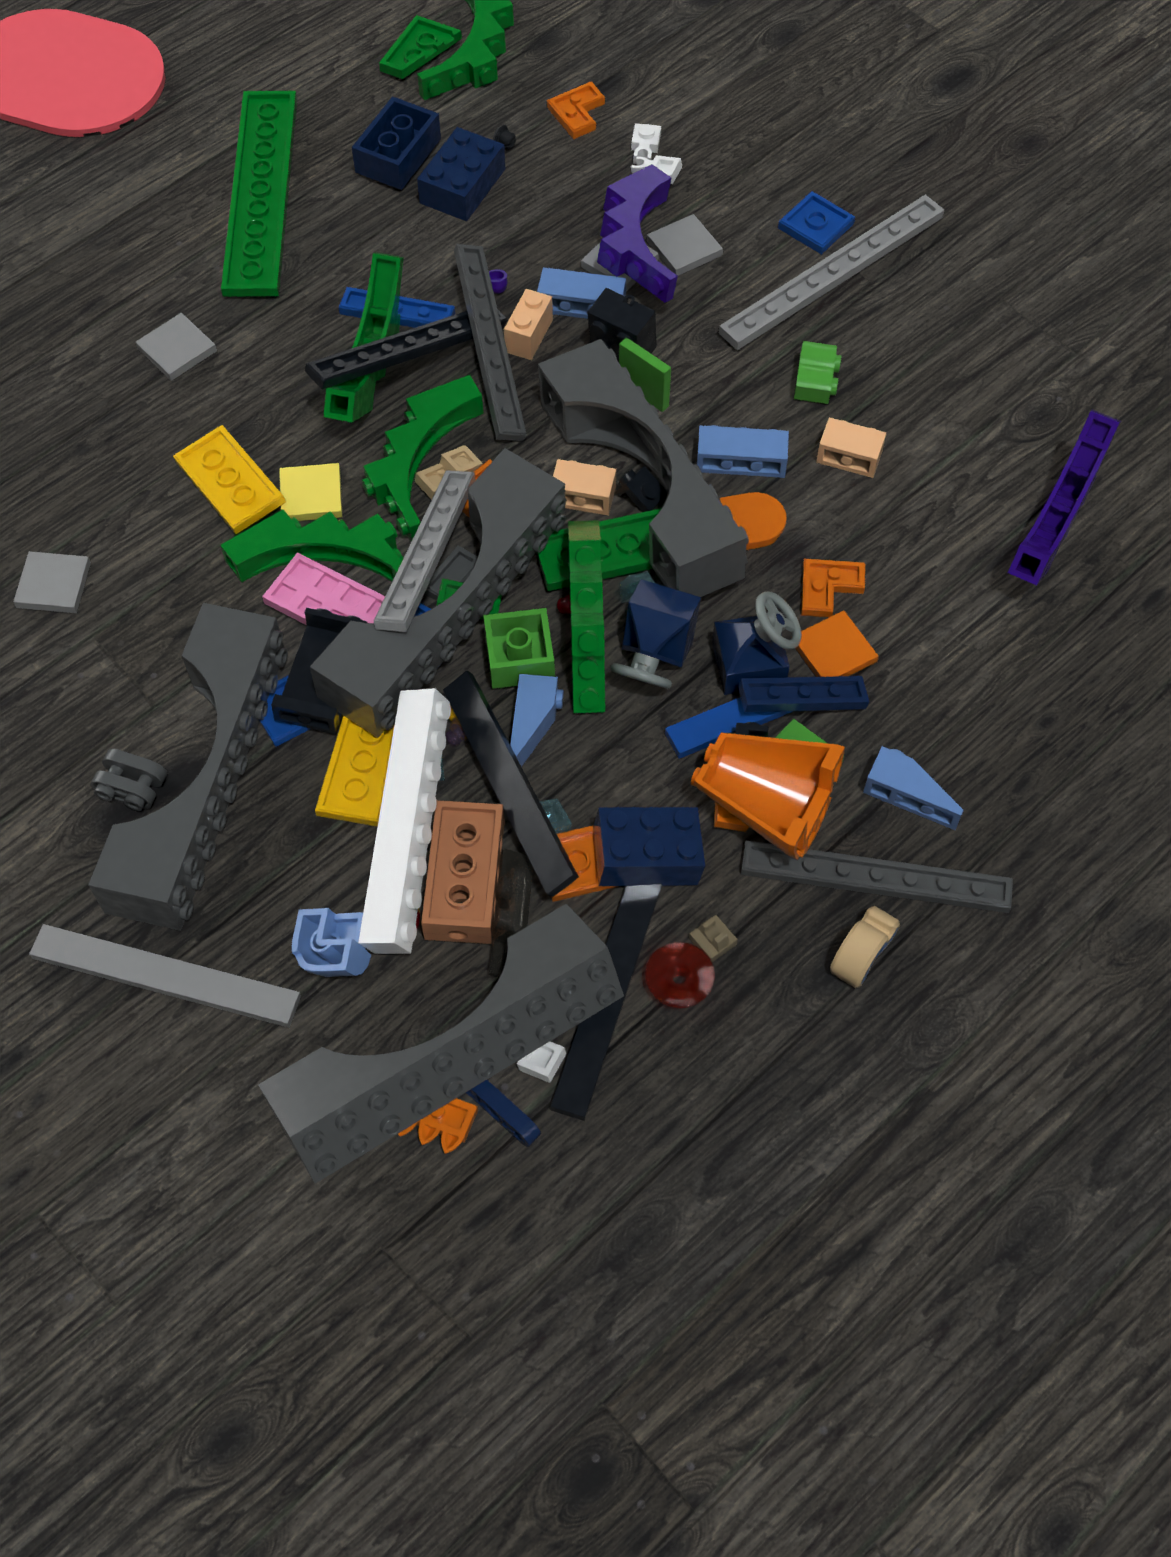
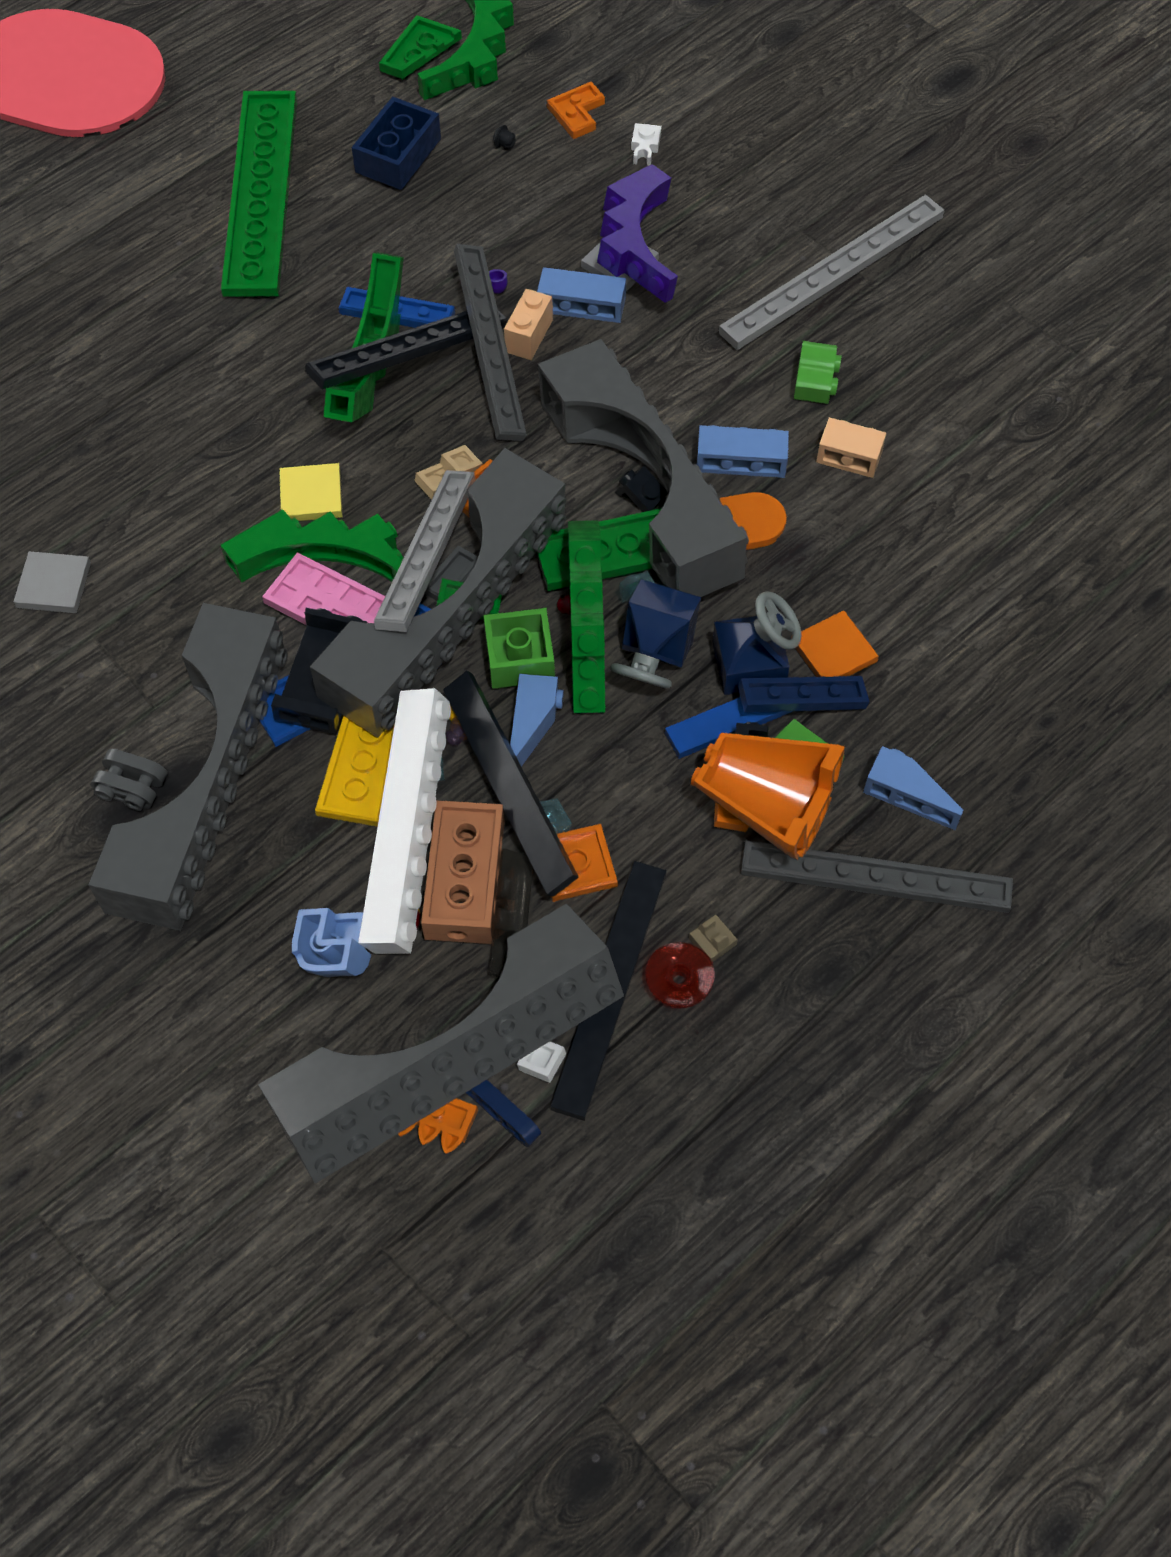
(166, 975): light grey tile -> none
(176, 346): light grey tile -> none
(229, 479): yellow tile -> none
(428, 419): green arch -> none
(461, 174): dark blue brick -> none
(587, 486): light nougat brick -> none
(616, 319): black brick -> none
(647, 372): bright green tile -> none
(648, 846): dark blue brick -> none
(668, 165): white plate -> none
(684, 245): light grey tile -> none
(816, 222): blue tile -> none
(824, 578): orange tile -> none
(863, 946): tan animal -> none
(1068, 496): dark purple arch -> none

